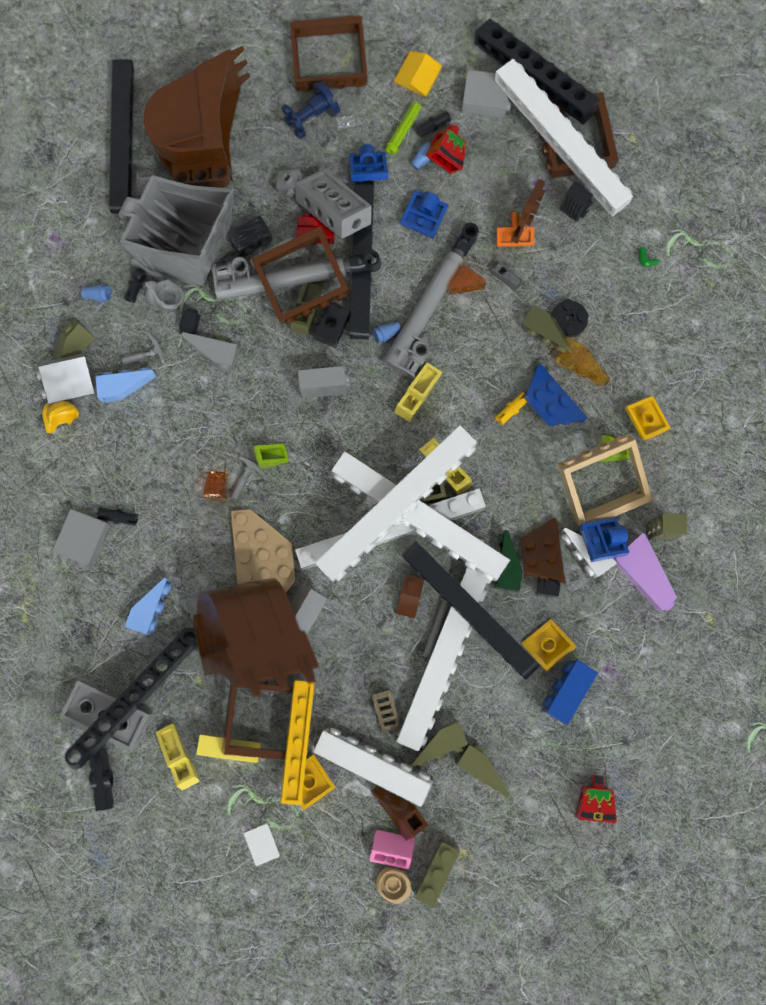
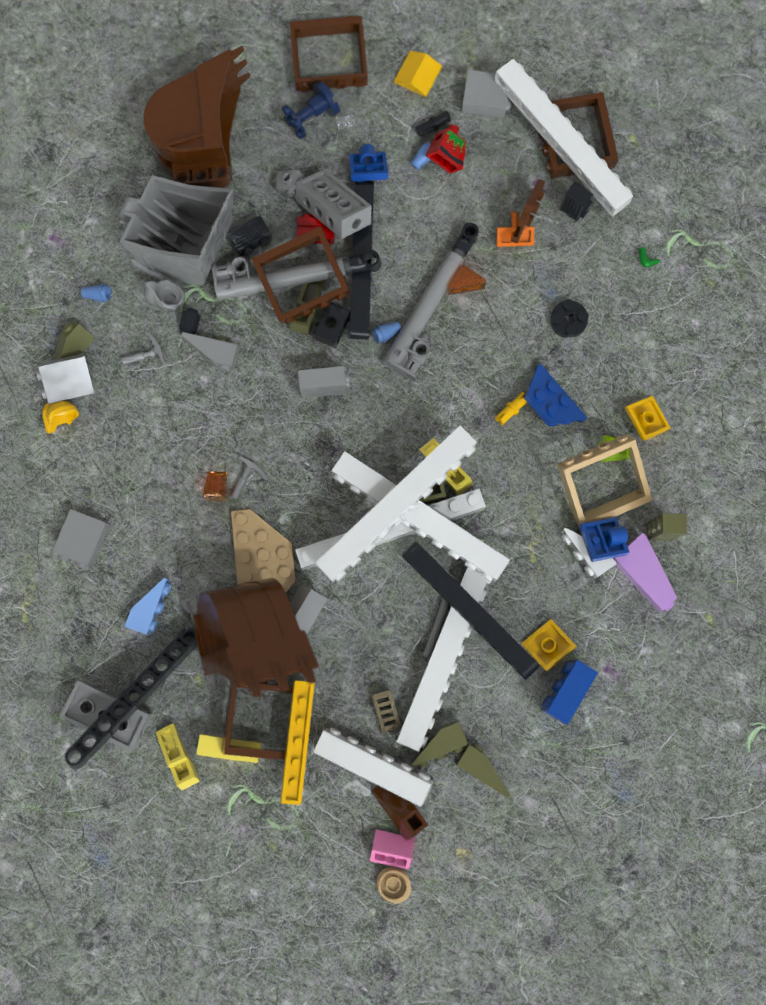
(101, 780): black piece -> none
(117, 516): black pin -> none
(120, 385): light blue slope -> none
(121, 133): black beam -> none
(138, 275): black pin -> none
(261, 844): white sticker -> none
(270, 455): lime slope -> none
(315, 784): yellow slope -> none
(393, 145): lime axle -> none
(410, 596): reddish brown slope -> none
(418, 392): light yellow slope -> none
(424, 213): blue plate -> none
(437, 873): olive brick -> none
(508, 277): flat silver bar -> none
(512, 574): dark green slope -> none
(543, 553): reddish brown wing -> none
(545, 325): olive slope -> none
(548, 588): black brick -> none
(557, 84): black brick -> none
(582, 363): clear yellow slope -> none
(596, 802): torso -> none

